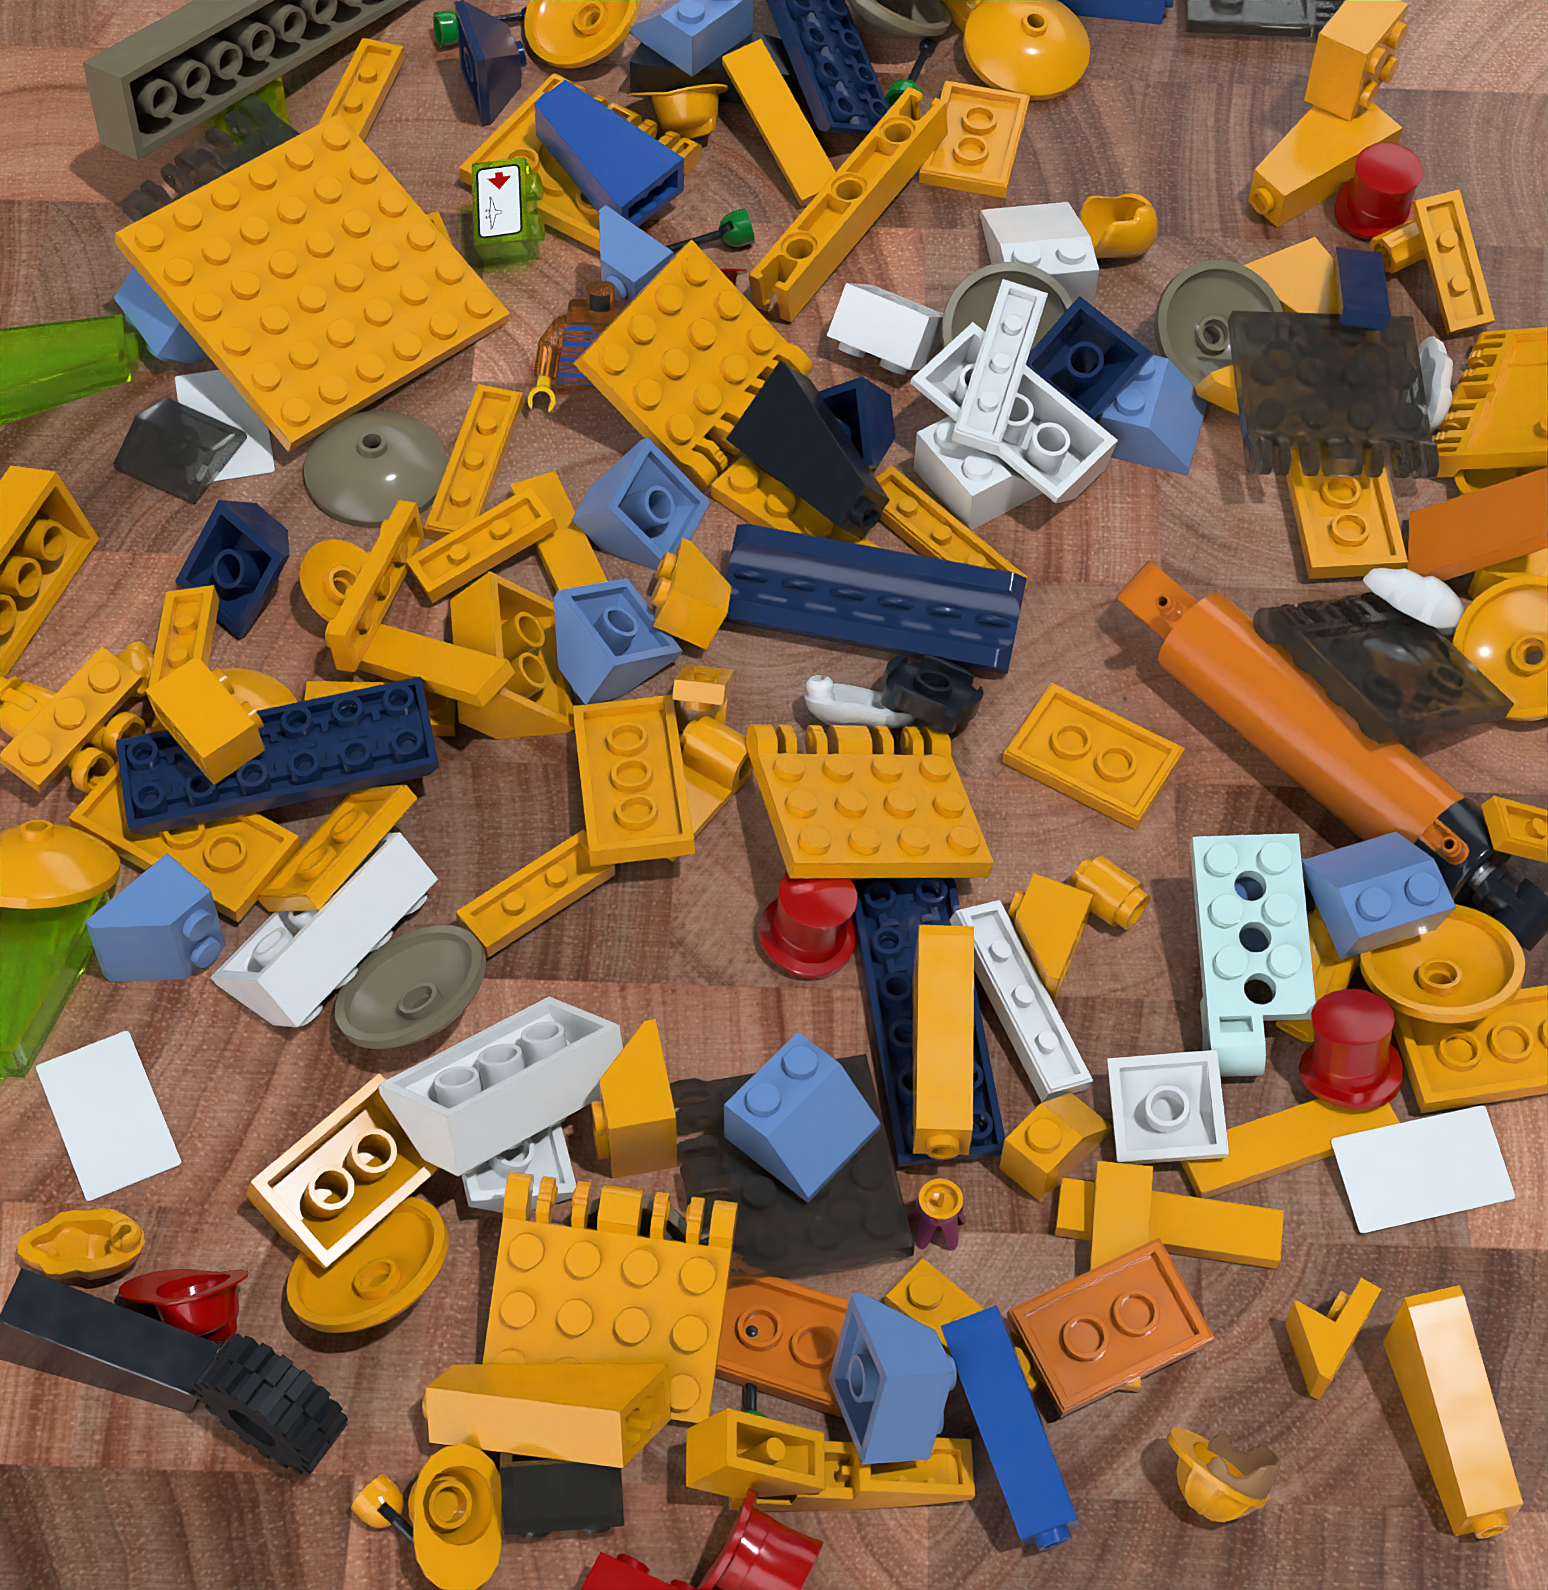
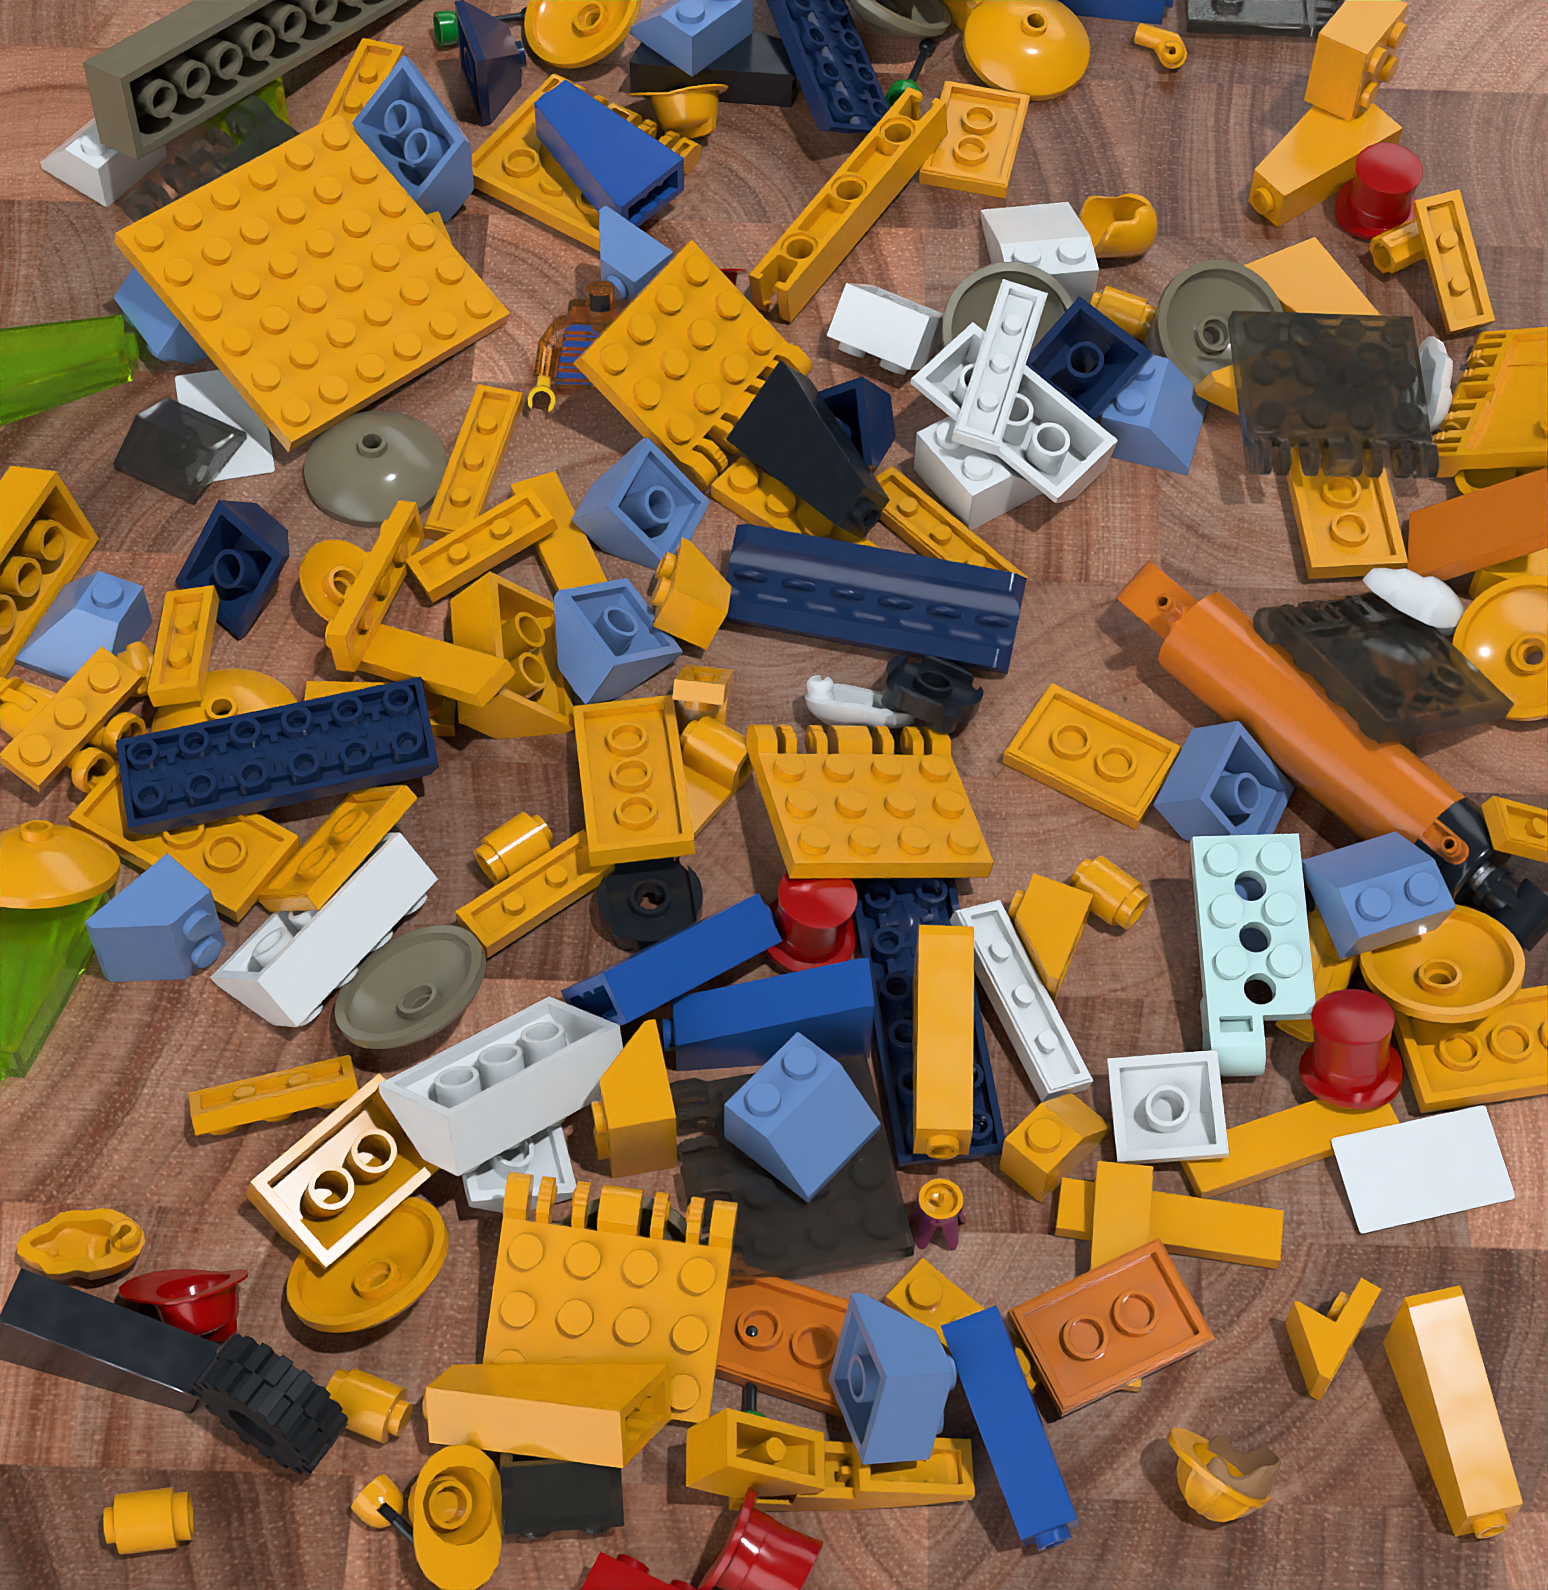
(81, 620): none -> medium blue slope
(97, 168): none -> white slope
(108, 1115): white sticker -> none
(149, 1520): none -> light orange brick
(207, 719): light orange brick -> none
(272, 1096): none -> light orange plate
(371, 1404): none -> light orange brick
(418, 141): none -> medium blue slope
(506, 211): brick -> none
(513, 846): none -> light orange brick
(637, 927): none -> black plate
(677, 962): none -> blue slope
(733, 229): green hinge -> none
(757, 1018): none -> blue slope
(779, 120): light orange tile -> none
(1126, 311): none -> light orange brick
(1165, 43): none -> light orange arm
(1223, 785): none -> medium blue slope
(1361, 289): dark blue tile -> none

